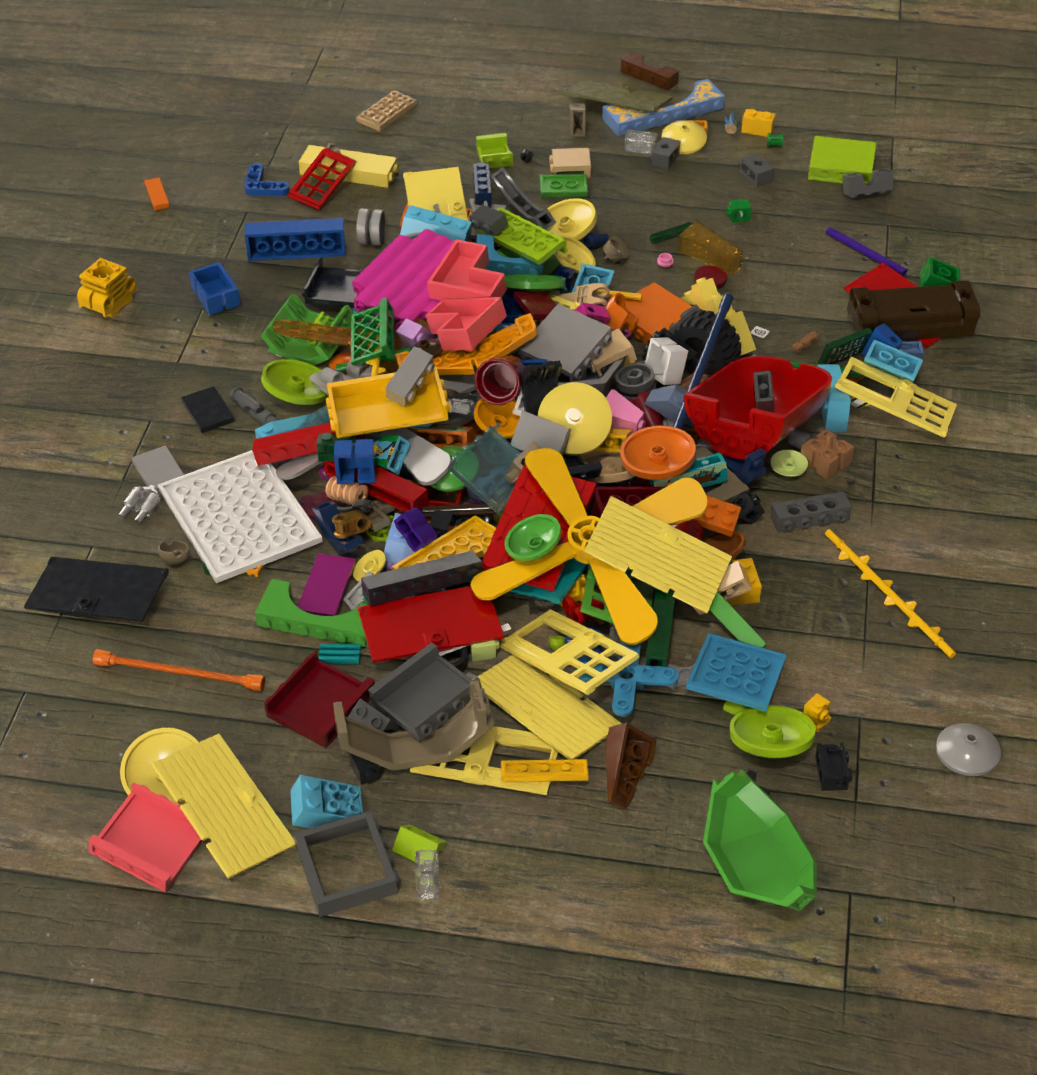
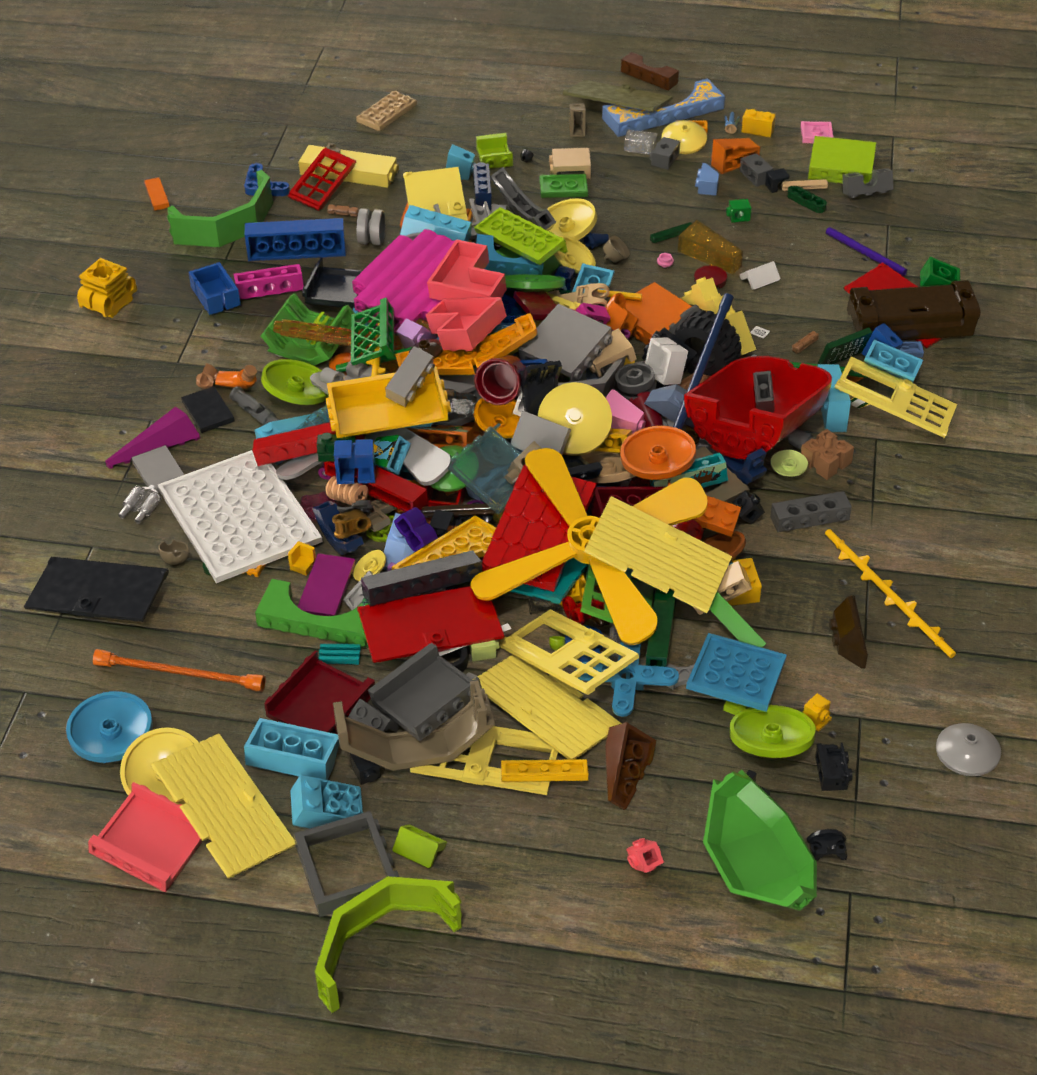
(107, 725): none -> dark azure dish
(169, 430): none -> magenta wedge
(225, 227): none -> bright green panel
(245, 378): none -> piece
(269, 281): none -> dark pink brick
(291, 749): none -> medium azure slope
(302, 558): none -> yellow panel
(343, 210): none -> medium nougat axle
(371, 905): none -> lime panel
(427, 874): clear brick -> none
(461, 158): none -> medium azure torso
(488, 220): dark grey brick -> none
(533, 537): bright green dish -> none
(644, 855): none -> coral brick
(707, 180): none -> medium blue slope
(728, 153): none -> orange wedge
(761, 275): none -> white panel
(774, 140): green bush -> none
(774, 178): none -> black panel
(800, 195): none -> dark green beam
(806, 184): none -> tan axle
(812, 129): none -> bright pink tile
(827, 842): none -> black piece
(848, 632): none -> dark brown wedge

